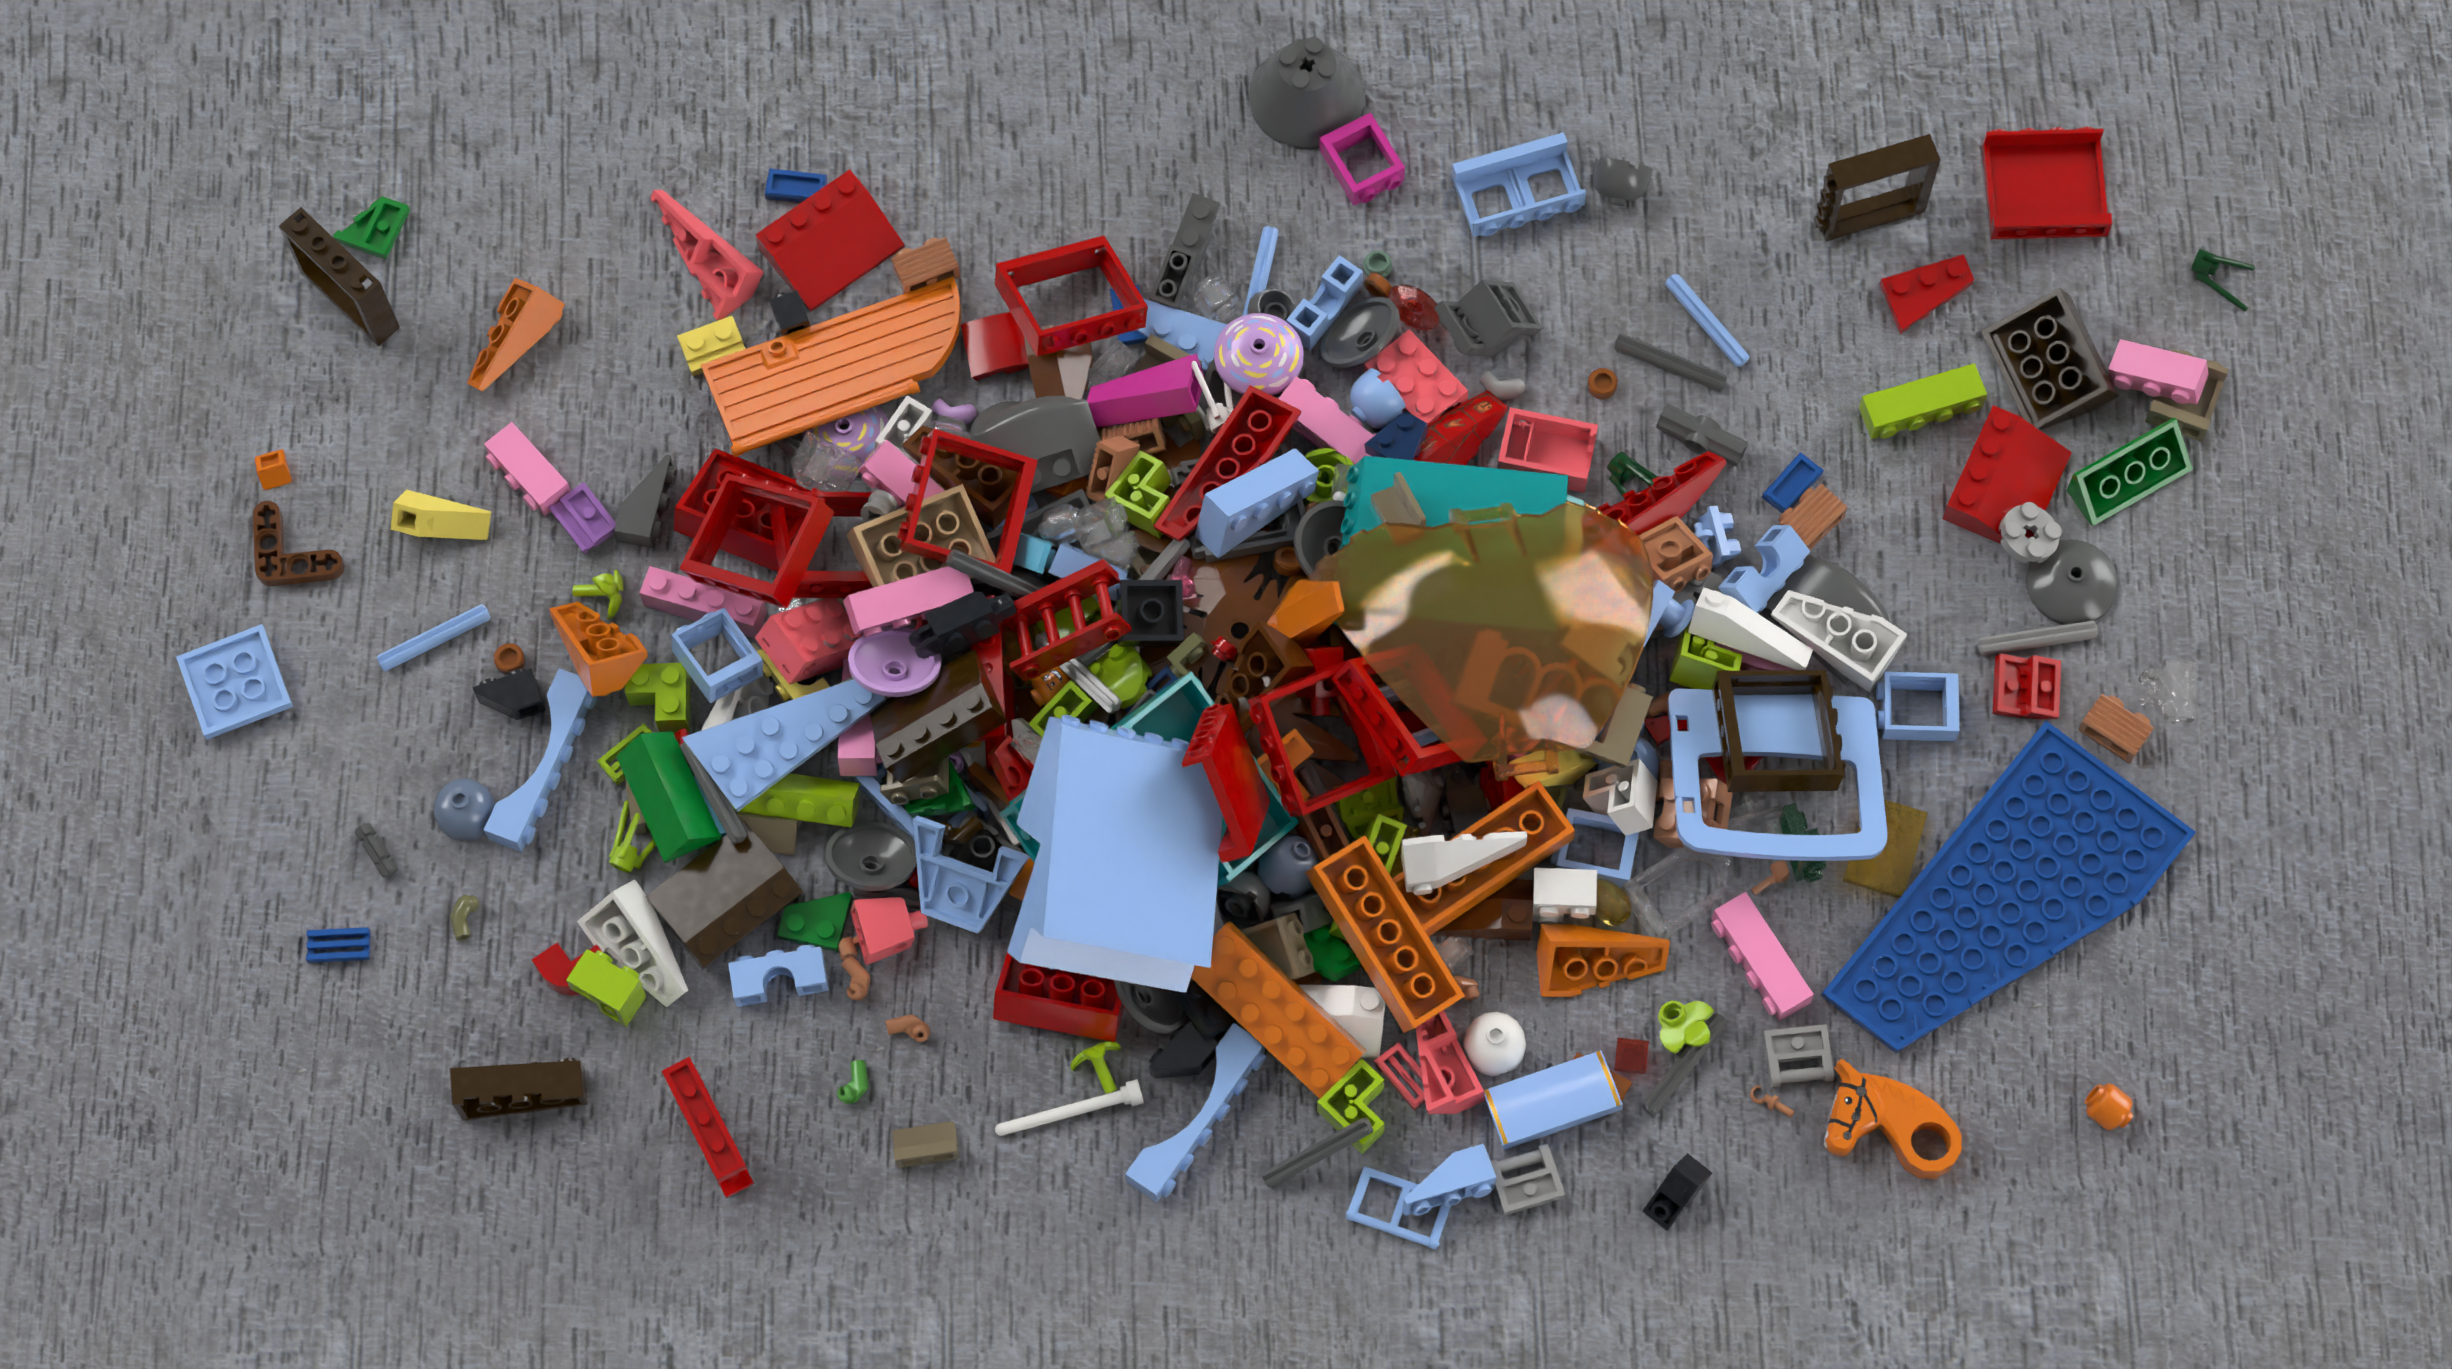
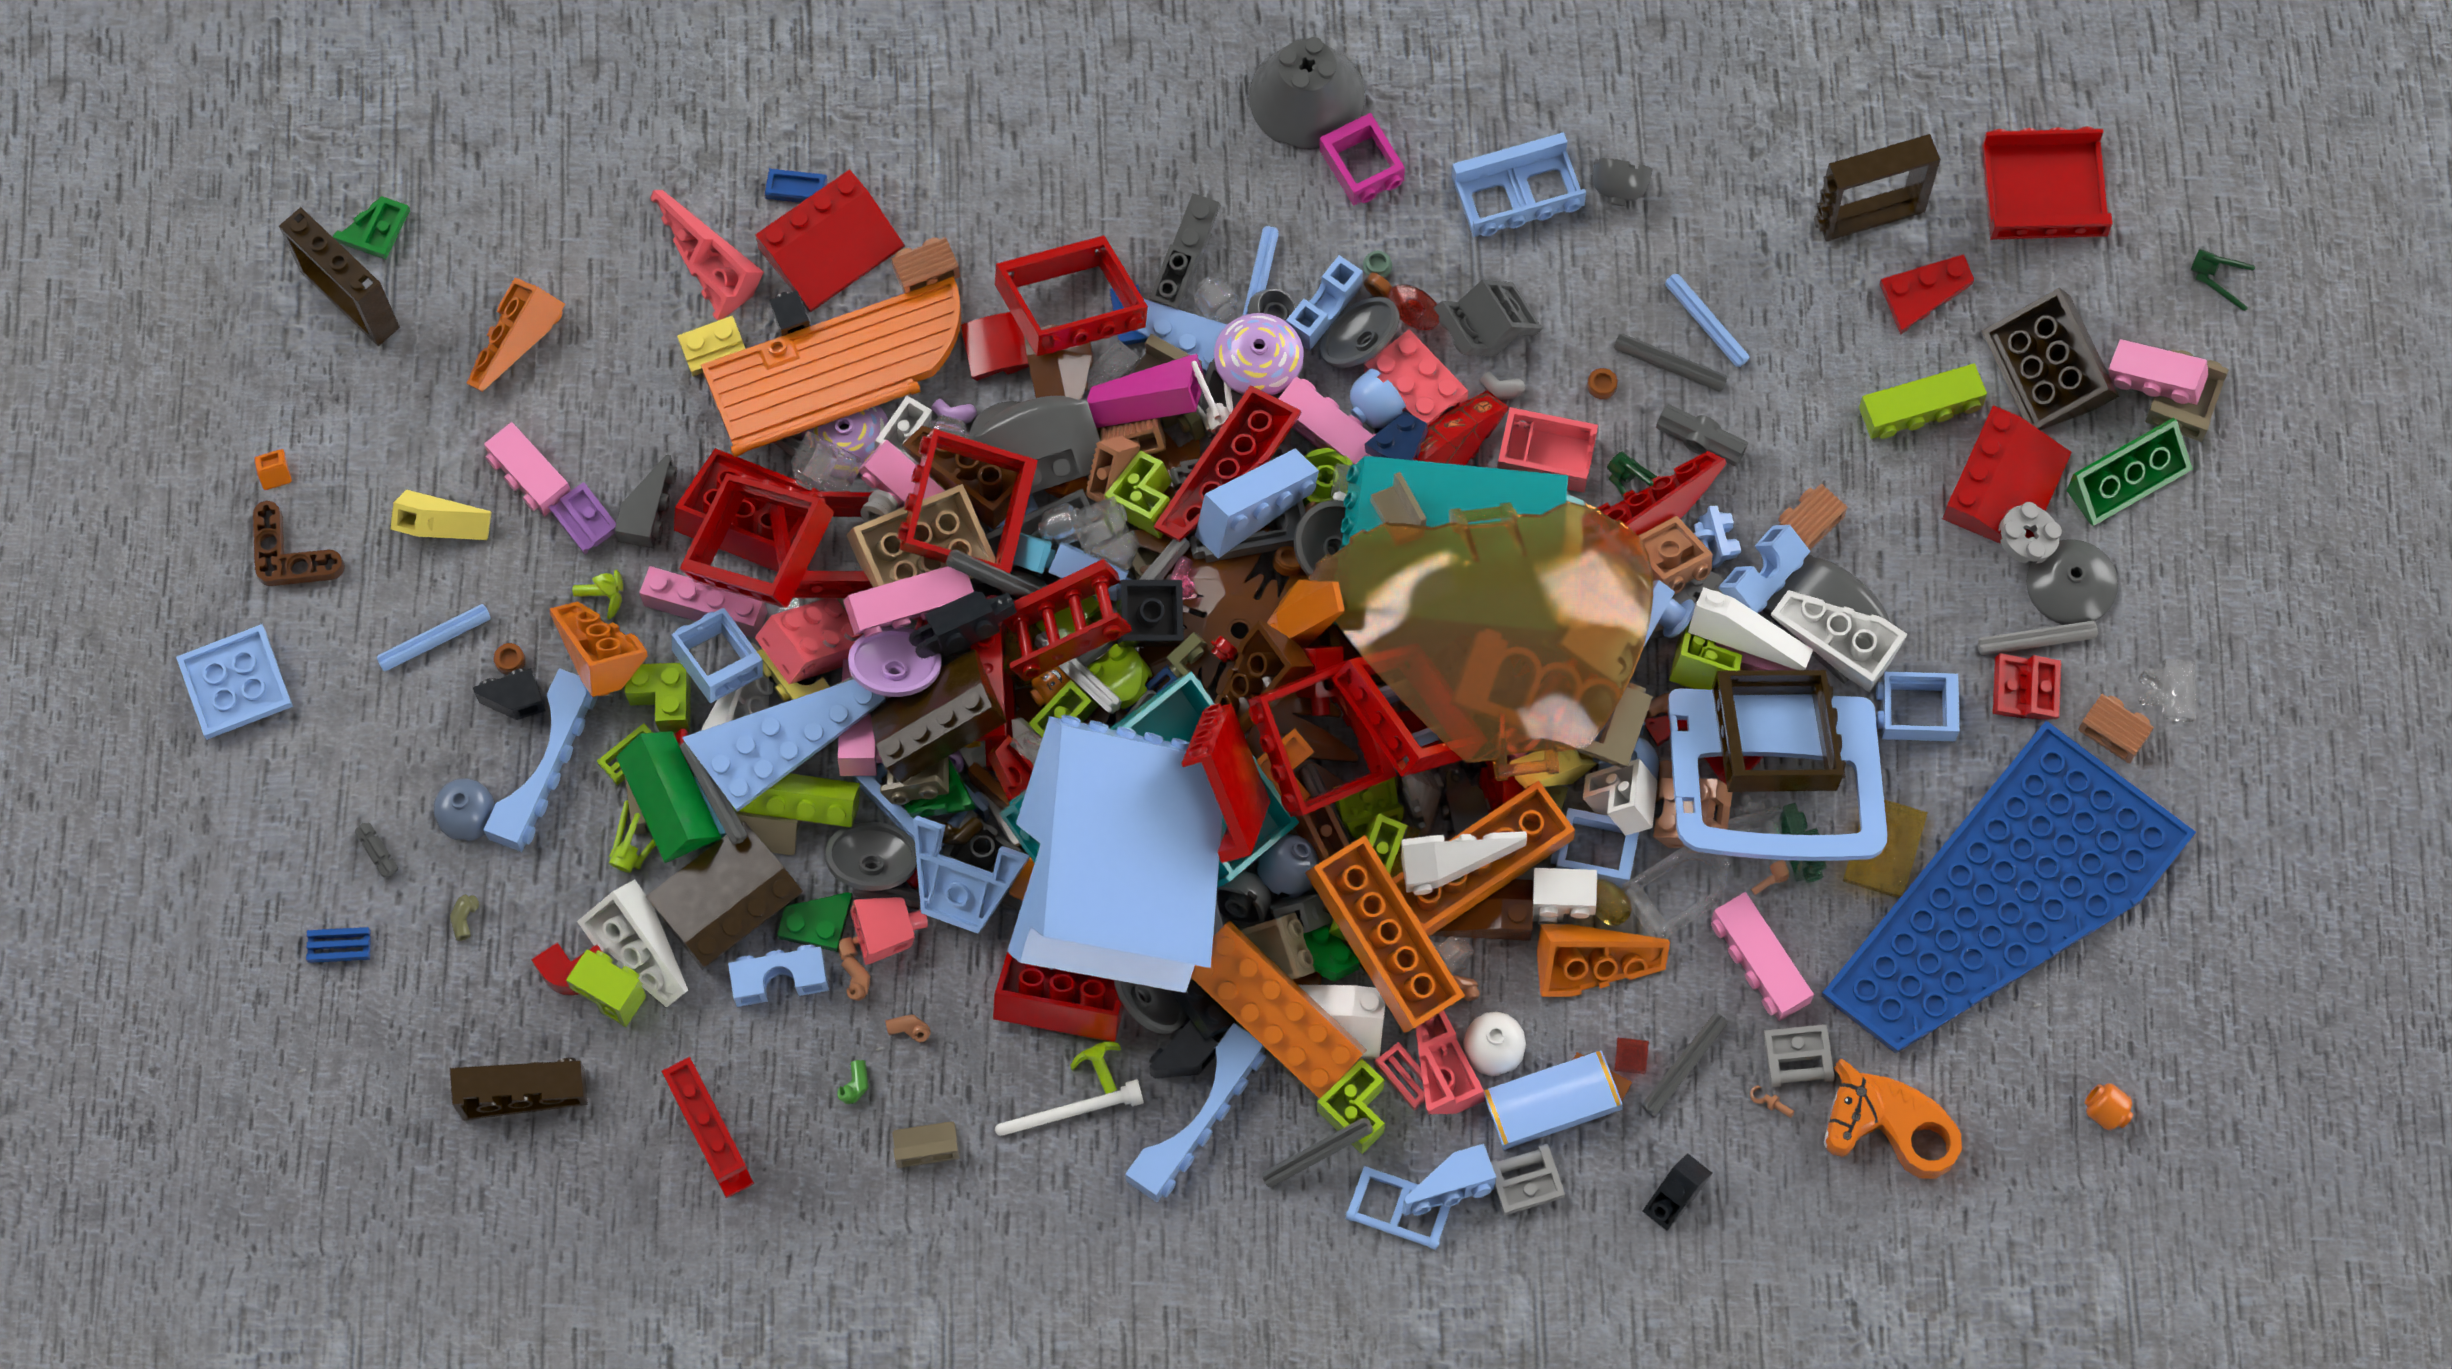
(1687, 1027): lime plate -> none
(1792, 483): blue tile -> none

